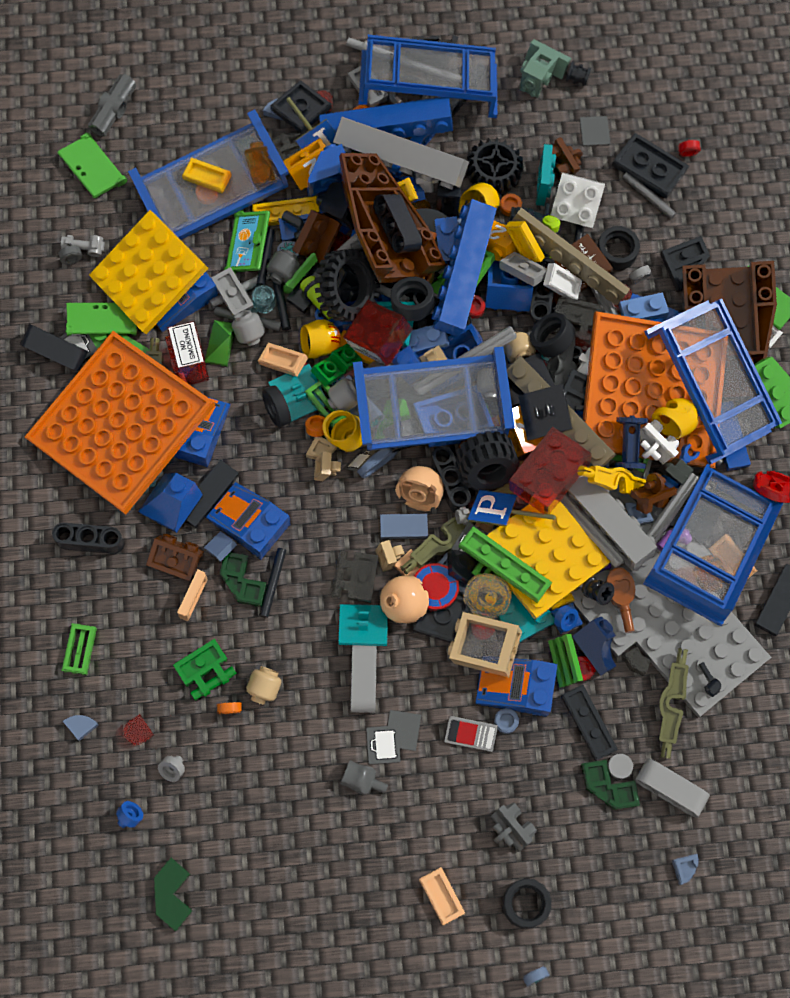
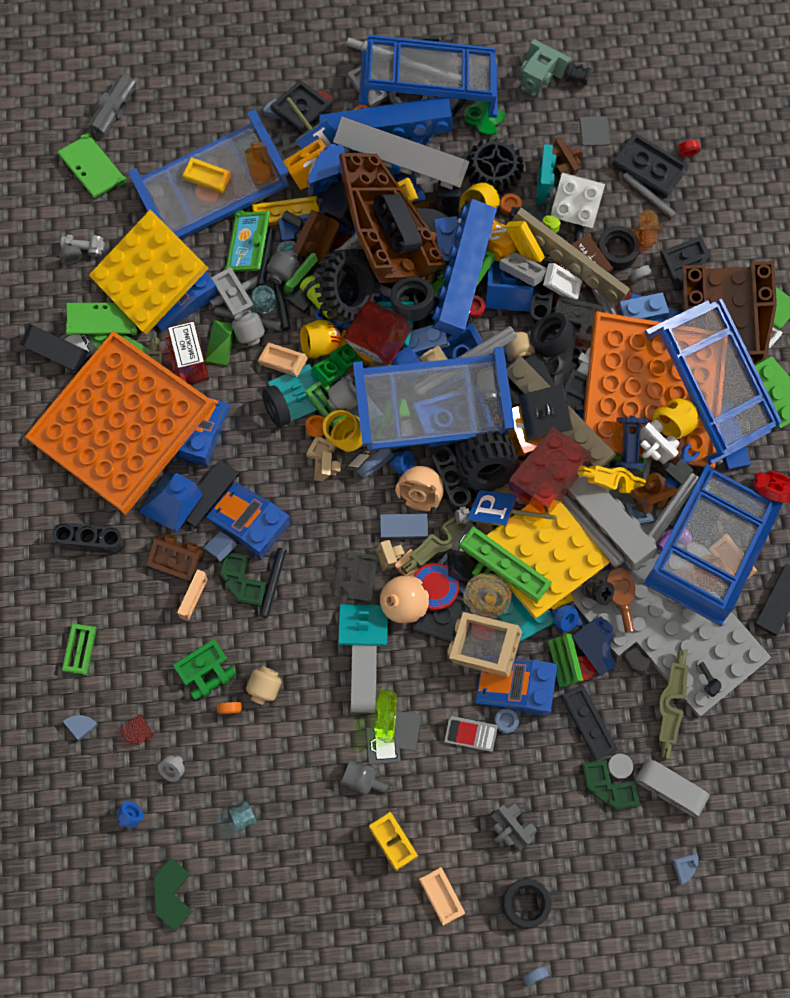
(243, 816): none -> clear light blue wheel
(386, 708): none -> clear neon green plate
(393, 841): none -> yellow brick
(402, 461): none -> blue tile
(482, 122): none -> green plate
(647, 228): none -> clear orange hips

